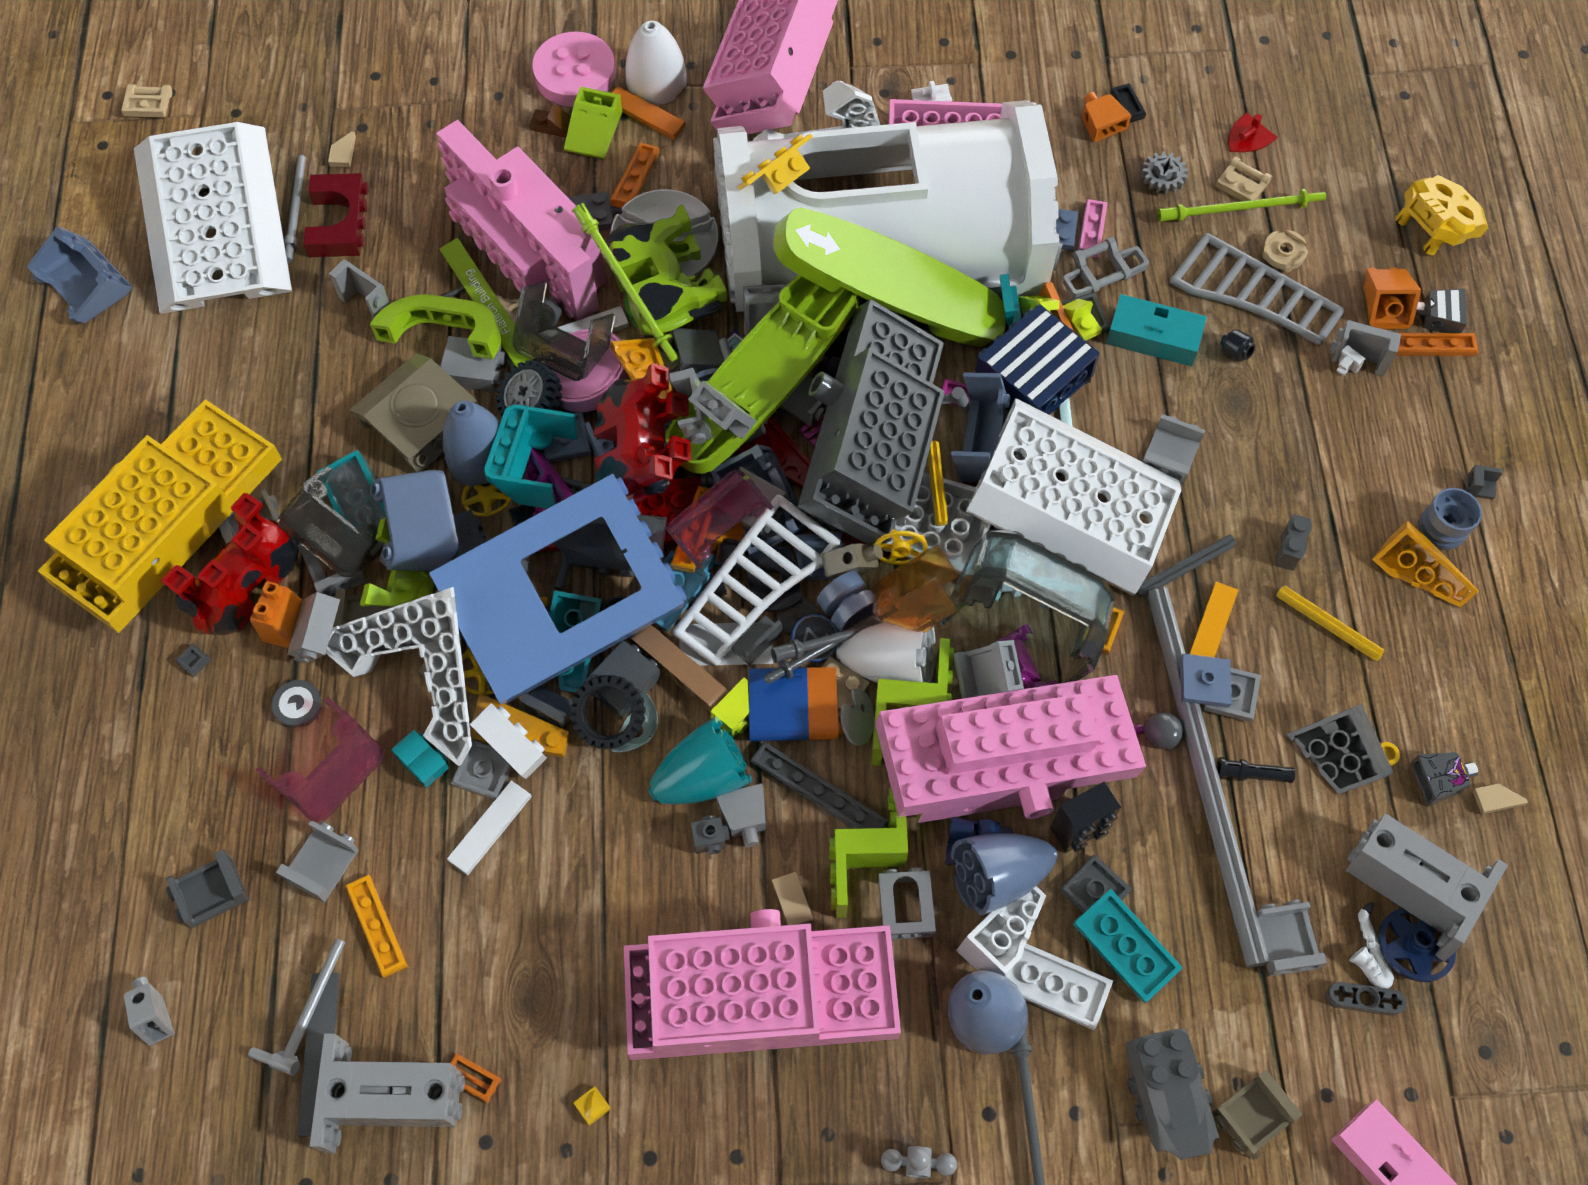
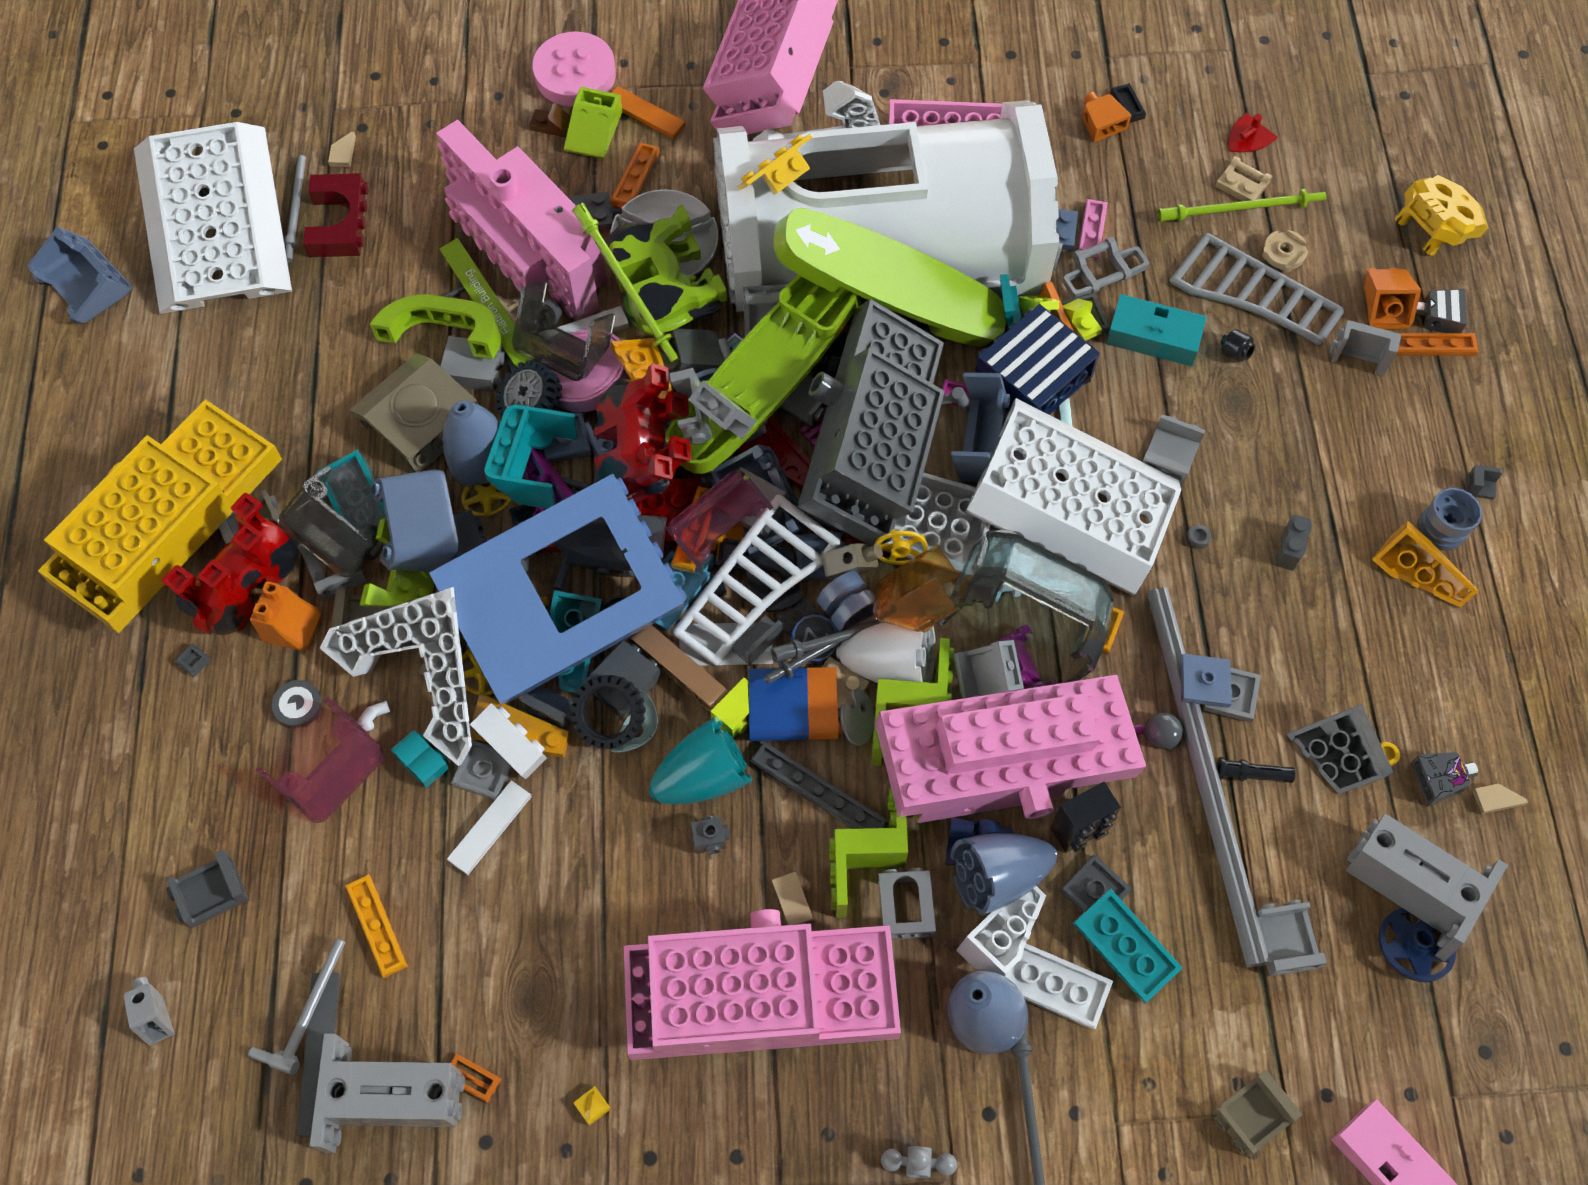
(146, 101): tan plate -> none
(313, 627): light grey brick -> none
(320, 861): light grey panel -> none
(350, 280): light grey panel -> none
(370, 713): none -> white arm
(655, 65): white cylinder -> none
(744, 813): light grey torso -> none
(932, 93): white hips -> none
(937, 485): yellow axle -> none
(1171, 1093): dark grey slope -> none
(1174, 175): light grey gear -> none
(1187, 565): dark grey axle -> none
(1198, 537): none -> flat silver tile
(1214, 620): light orange tile -> none
(1330, 623): yellow axle -> none
(1346, 1003): dark grey beam -> none
(1349, 360): white tile -> none
(1372, 963): white piece -> none

